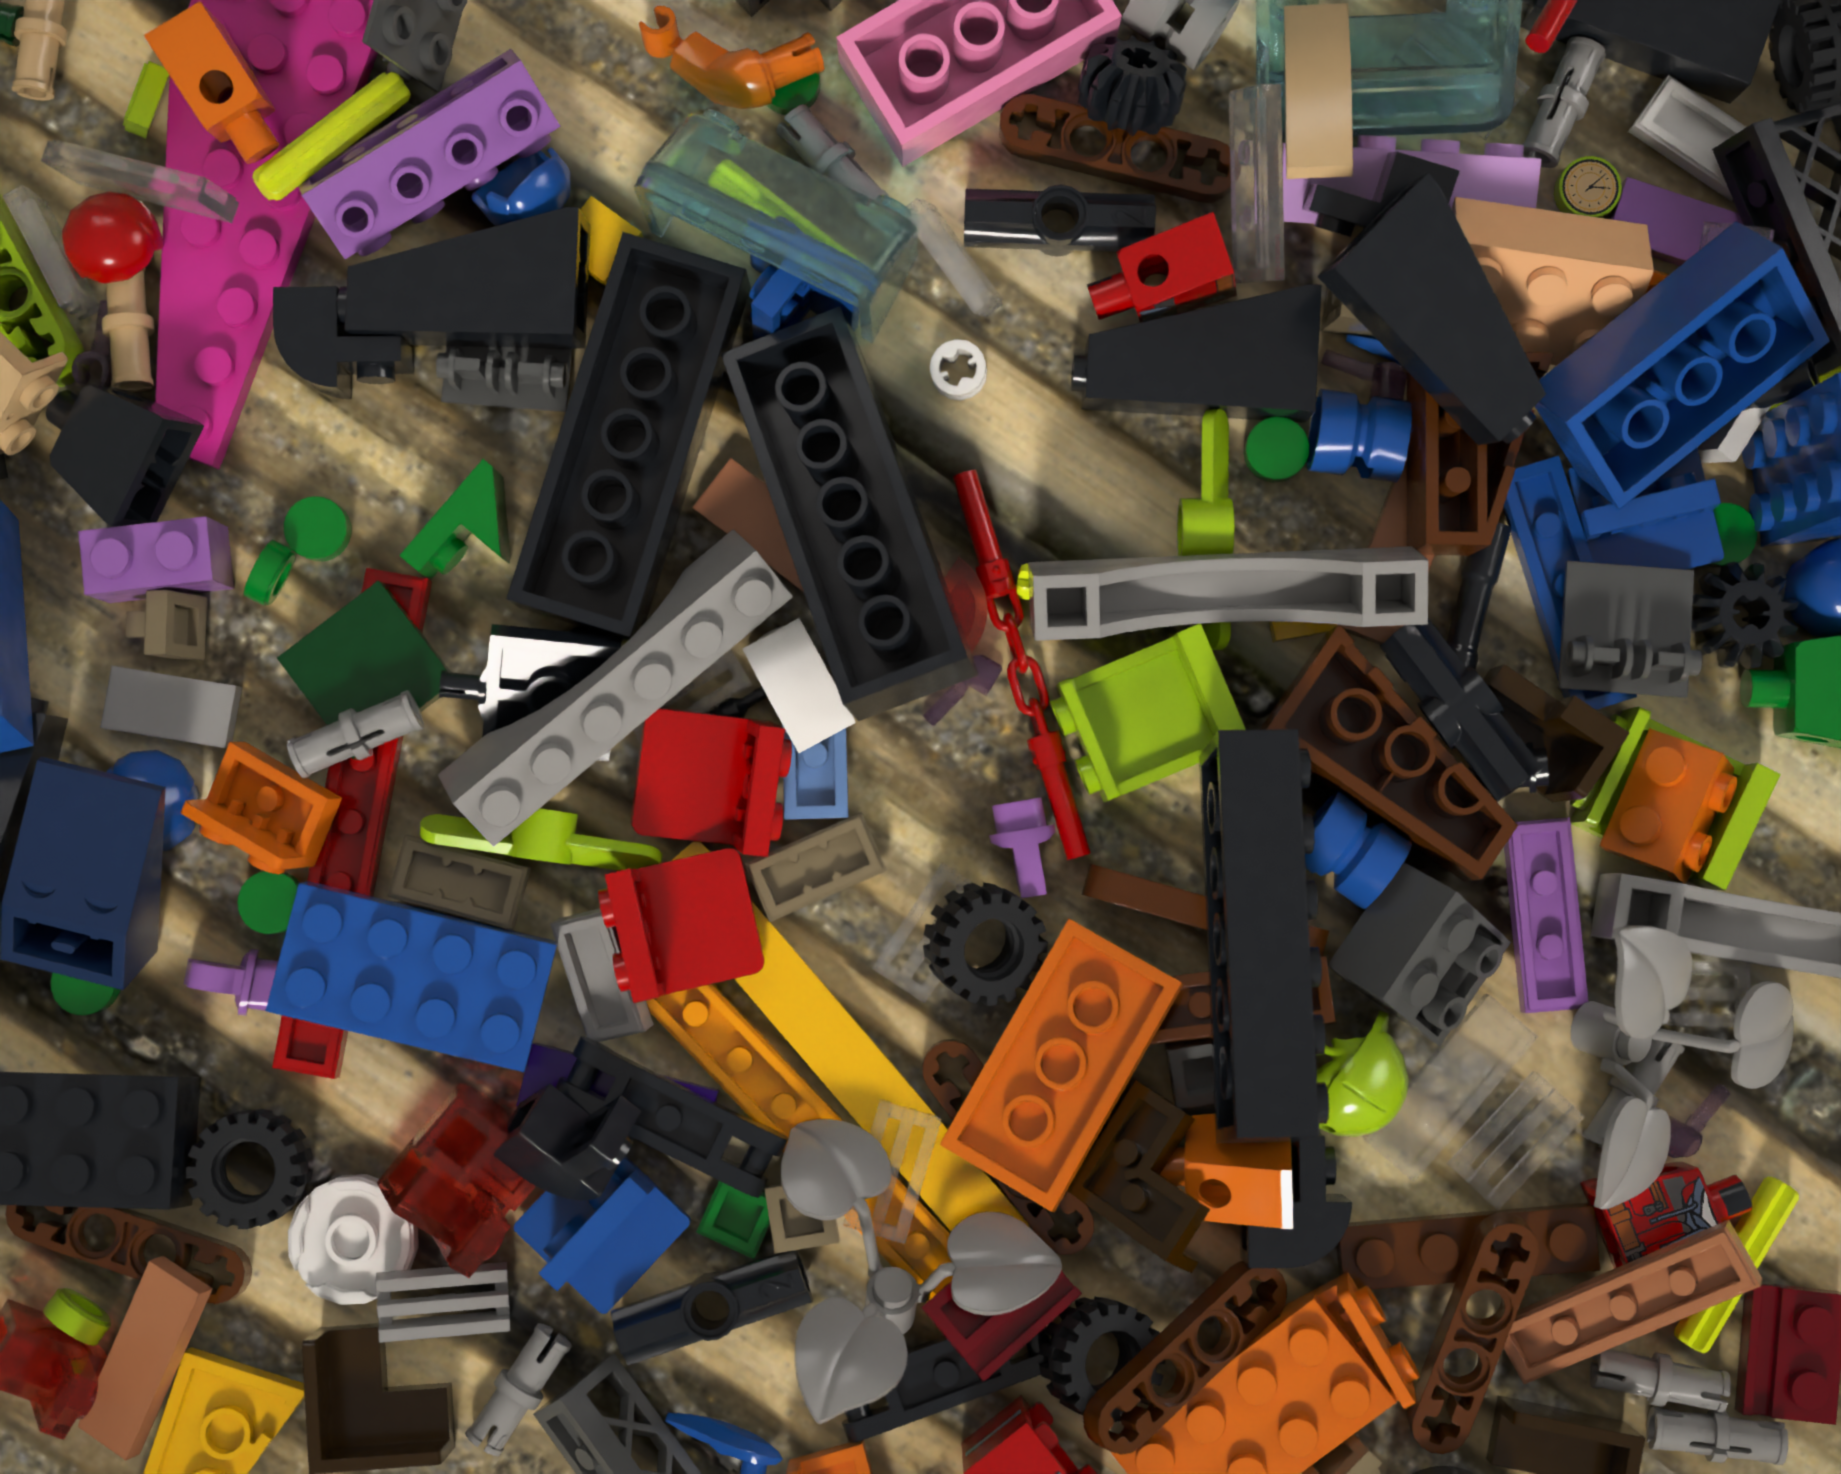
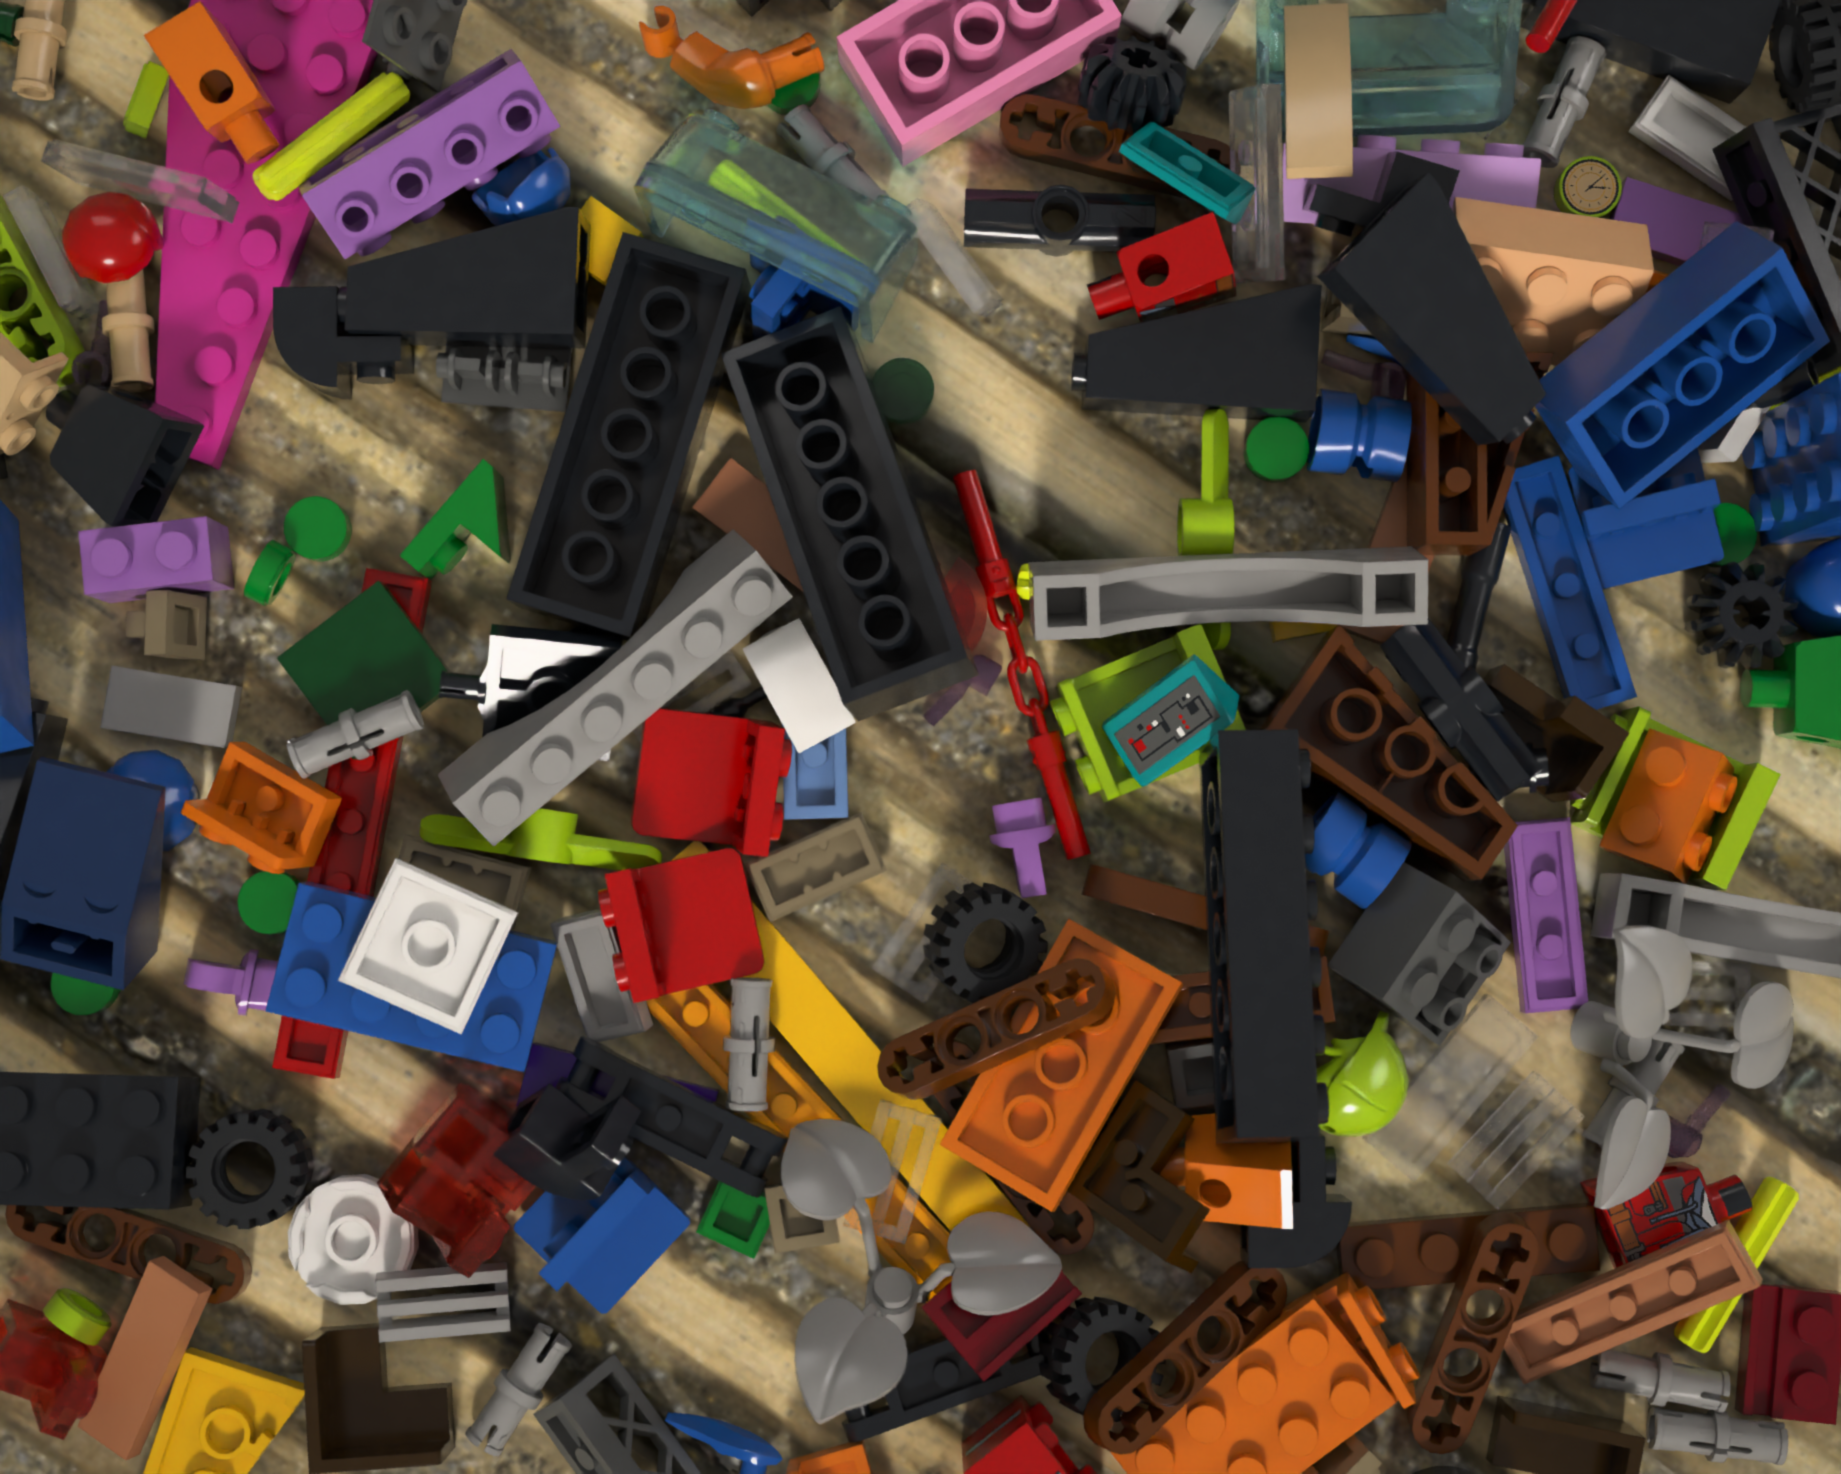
(428, 946): none -> white tile
(672, 1320): black piece -> none
(749, 1044): none -> light grey pin
(904, 390): none -> clear green tile
(949, 353): white bush -> none
(993, 1022): none -> reddish brown beam
(1171, 719): none -> slope
(1189, 171): none -> teal slope
(1627, 630): dark grey hinge -> none

